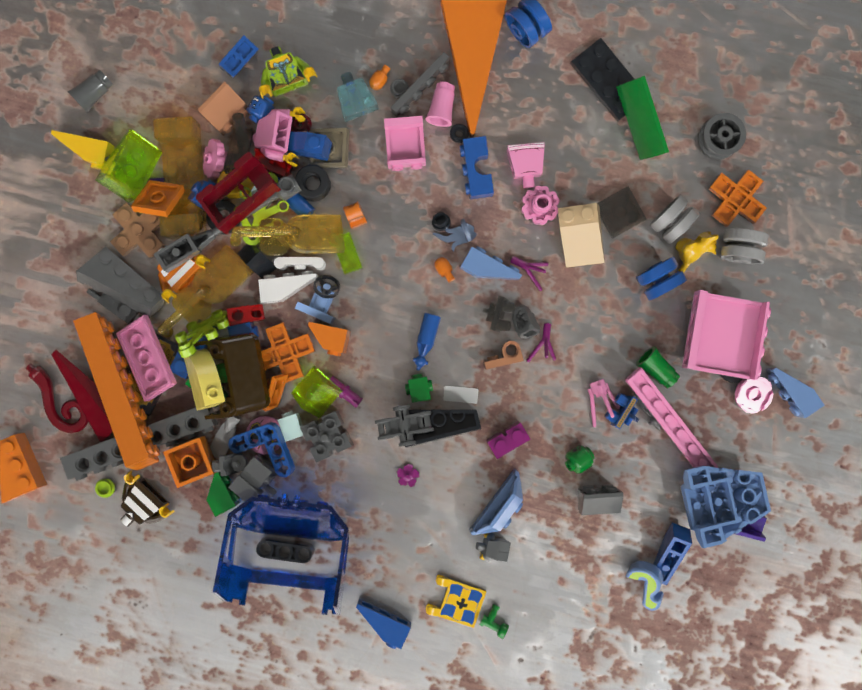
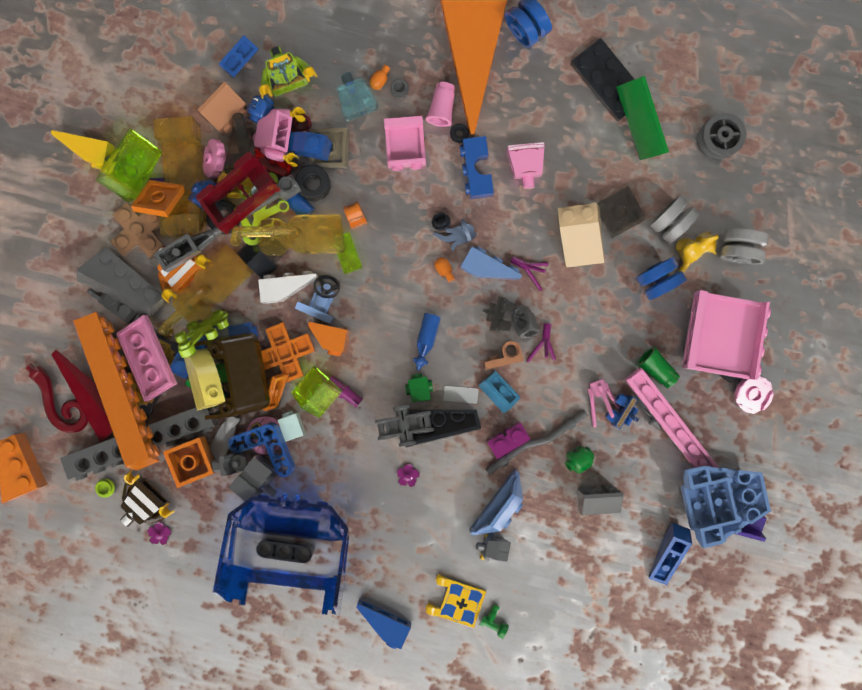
(91, 90): dark grey plant -> none
(159, 533): none -> magenta plant
(220, 496): green slope -> none
(245, 314): red leg -> none
(299, 263): white plate -> none
(326, 436): dark grey brick -> none
(427, 79): dark grey plate -> none
(499, 391): none -> dark azure slope
(540, 205): bright pink plant -> none
(569, 423): none -> dark grey bar
(653, 580): medium blue animal -> none
(737, 198): orange plate -> none
(800, 397): medium blue slope -> none

